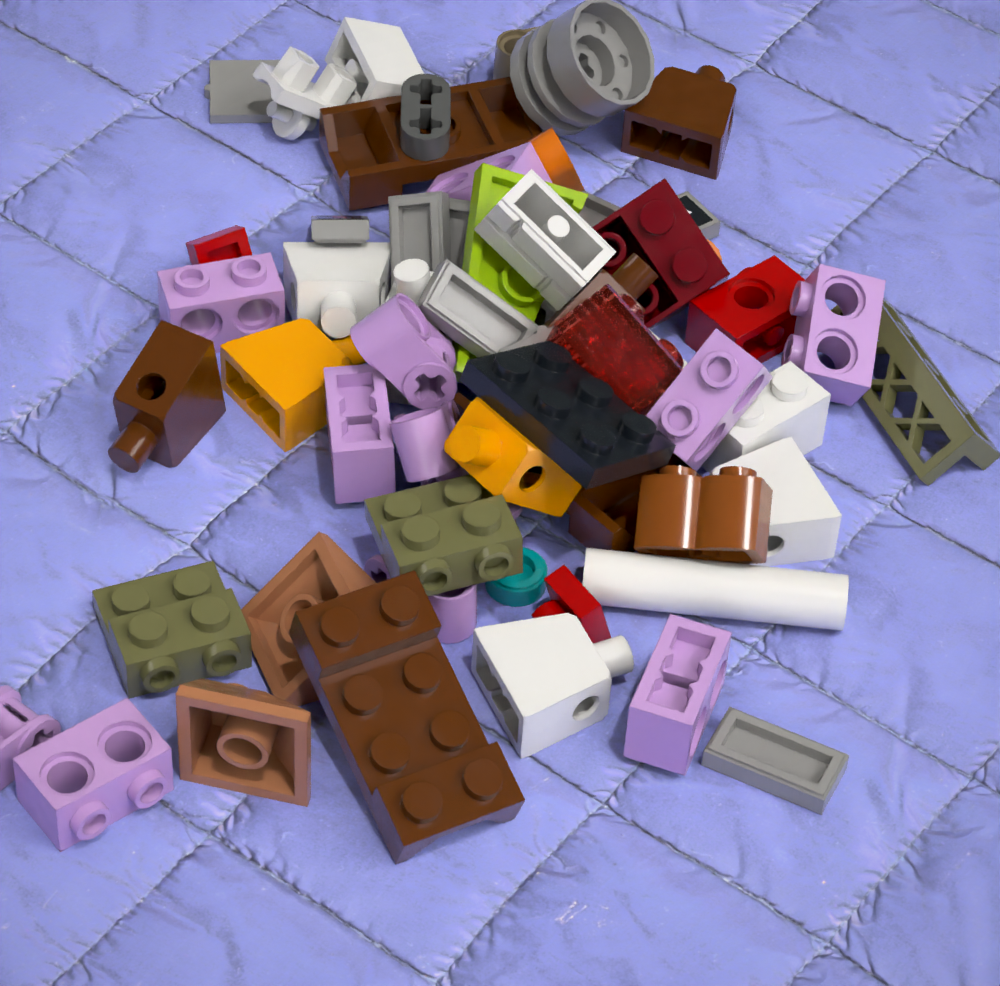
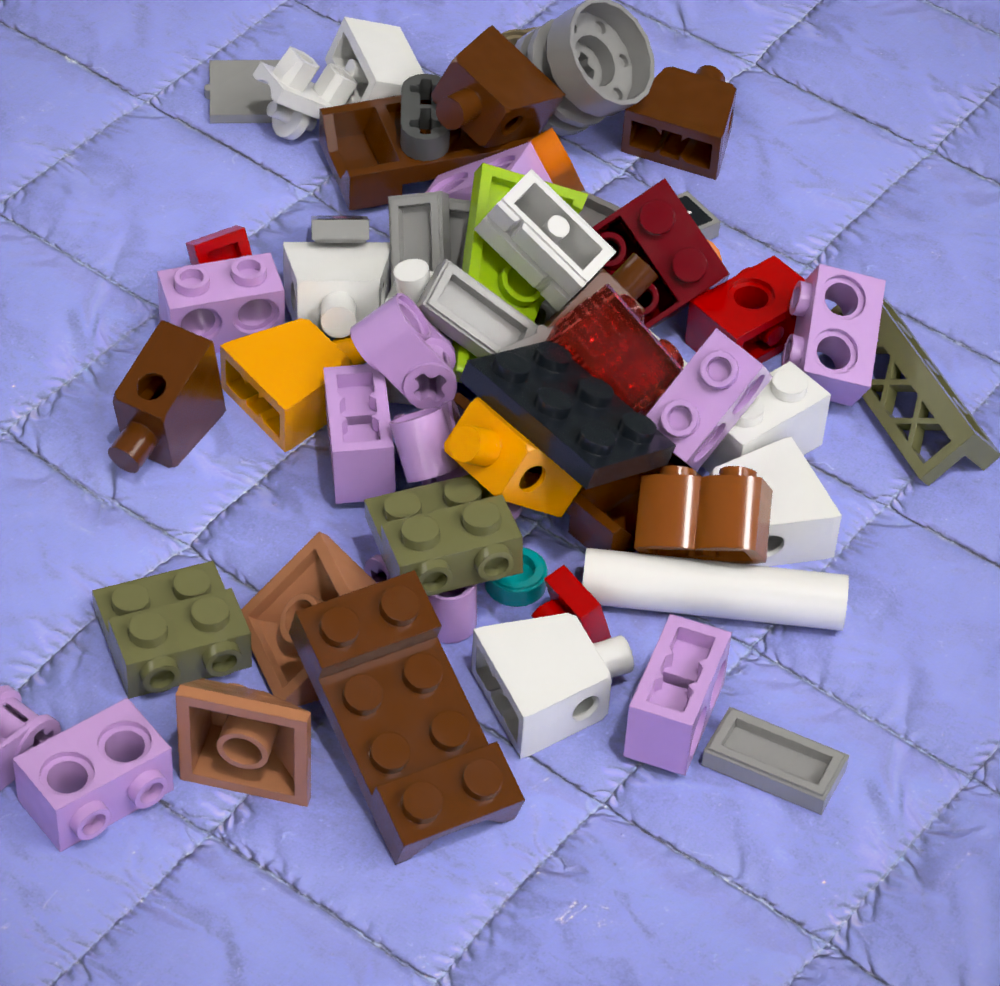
(495, 92): none -> reddish brown torso

